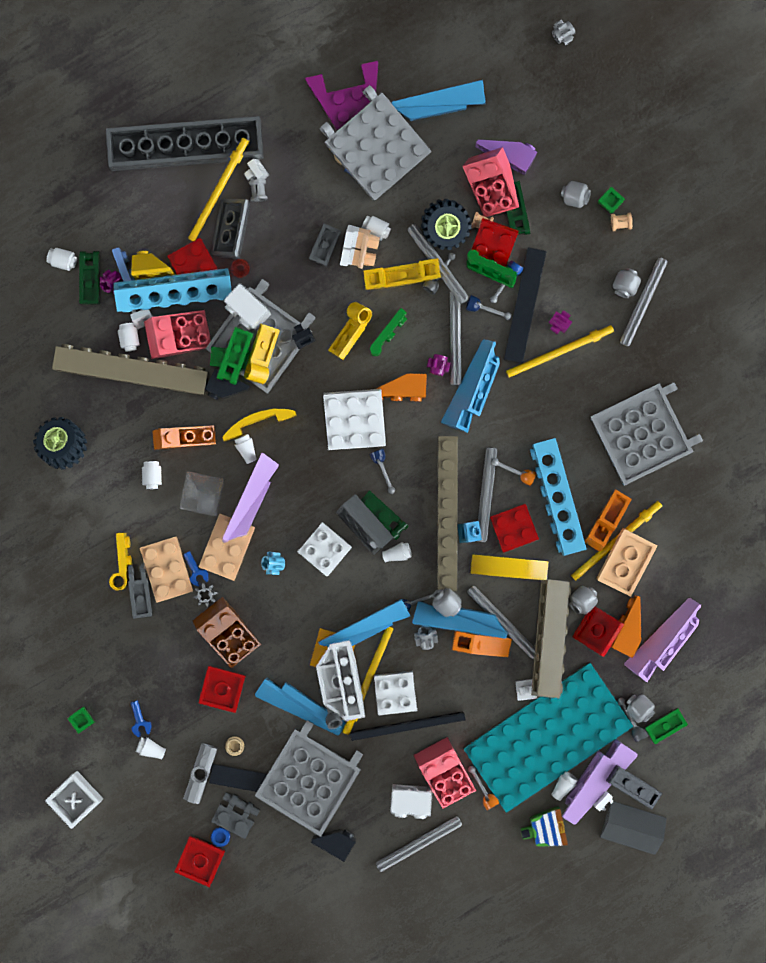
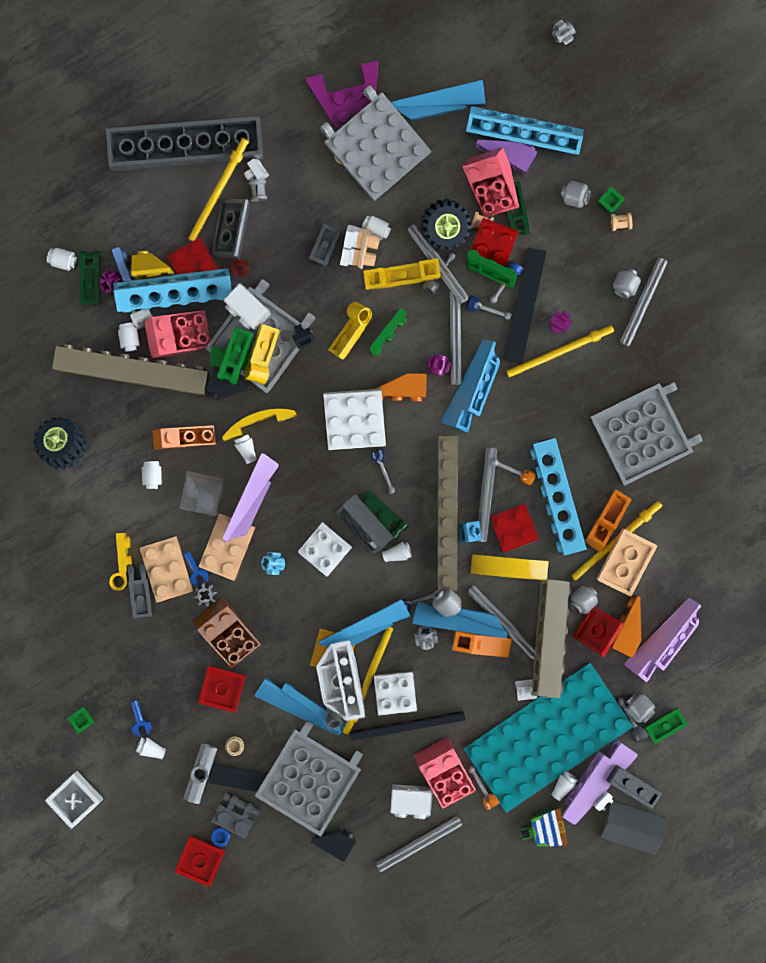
(525, 130): none -> medium azure brick

